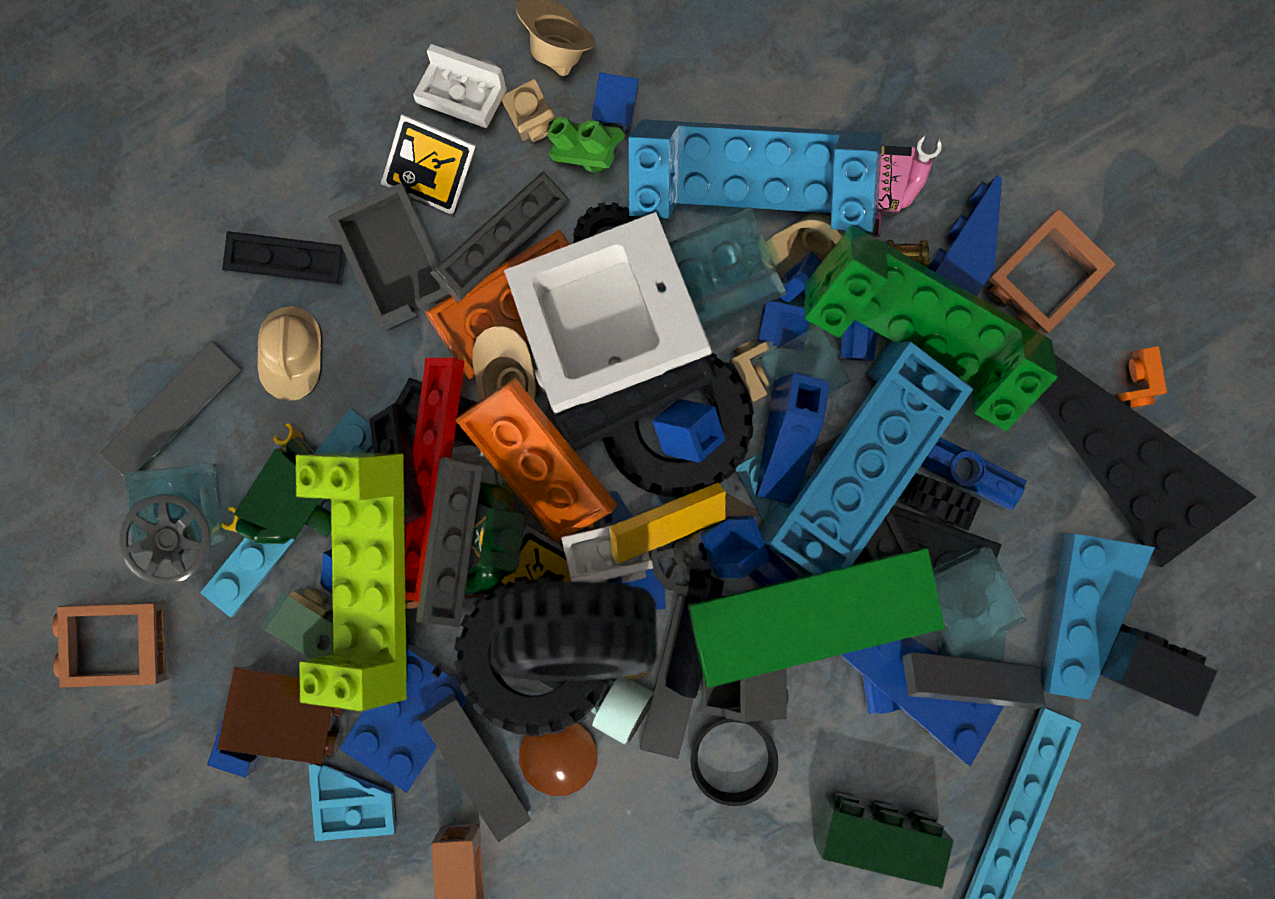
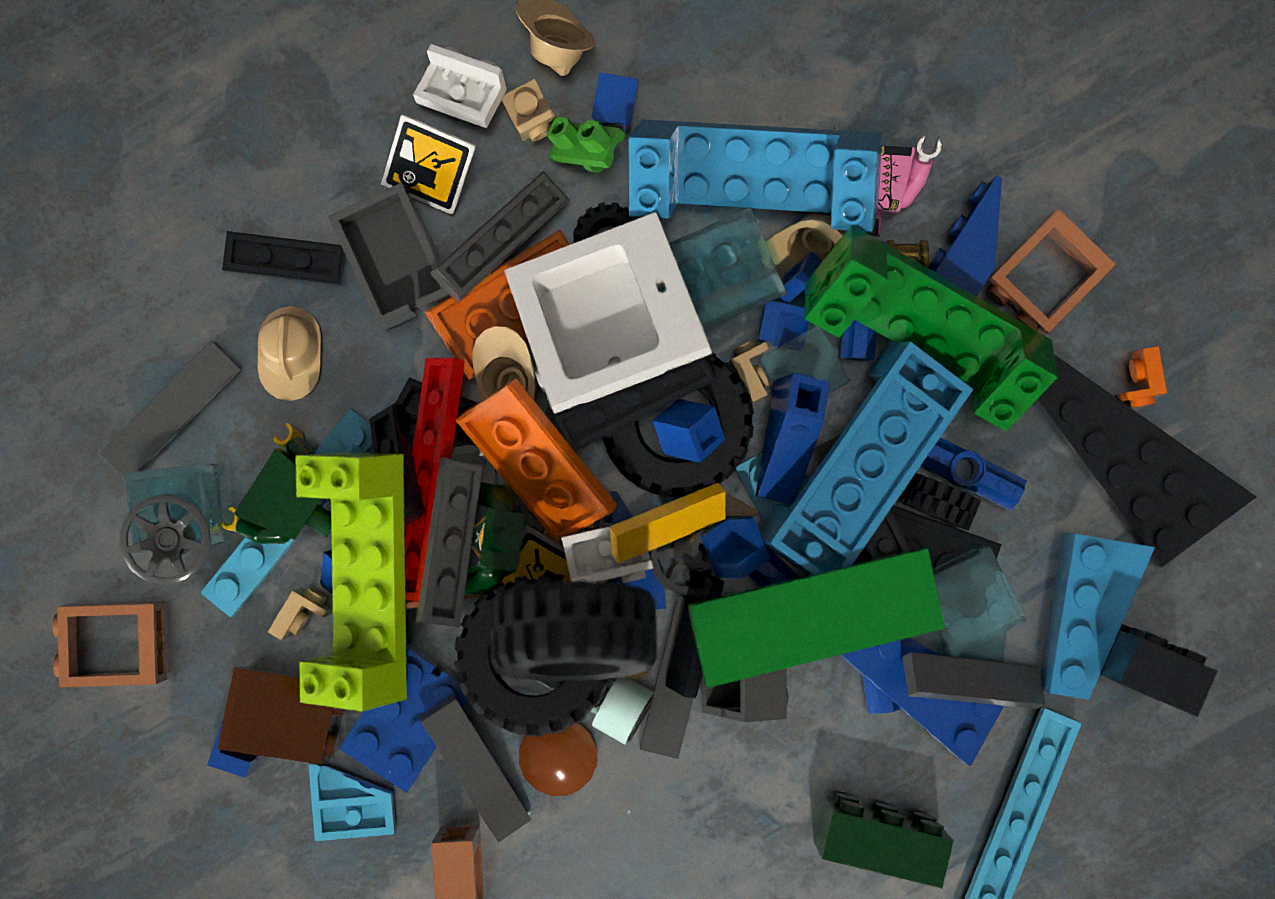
(299, 627): sand green tile -> none
(745, 797): black tyre -> none

